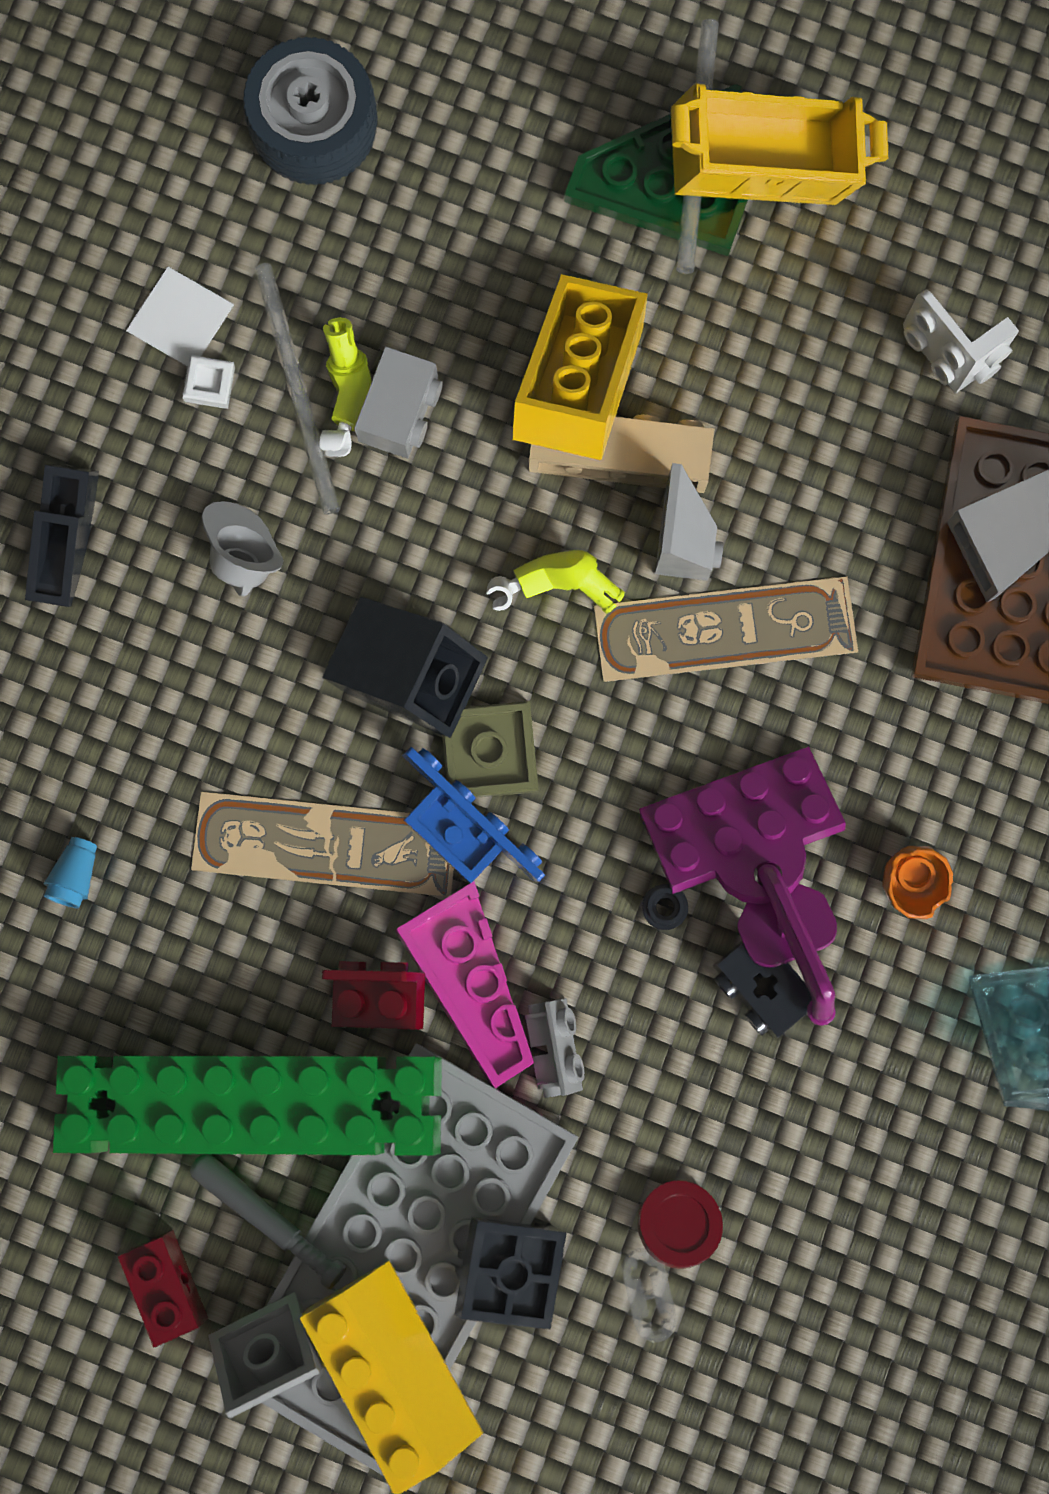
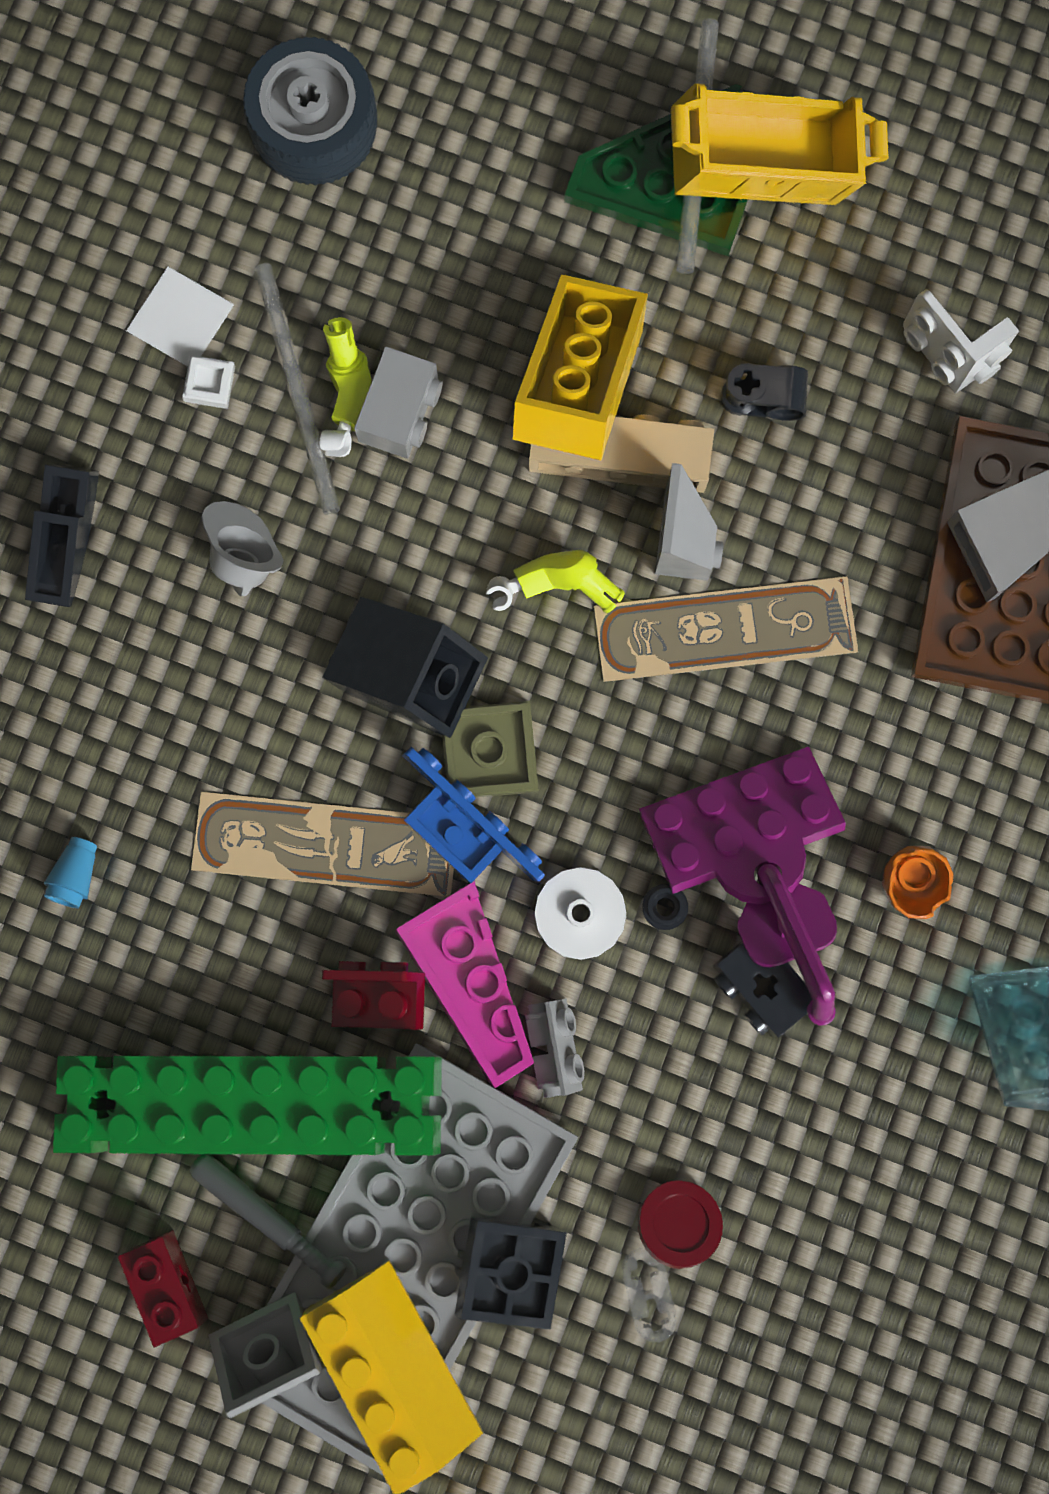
(576, 938): none -> white plate
(773, 391): none -> black piece

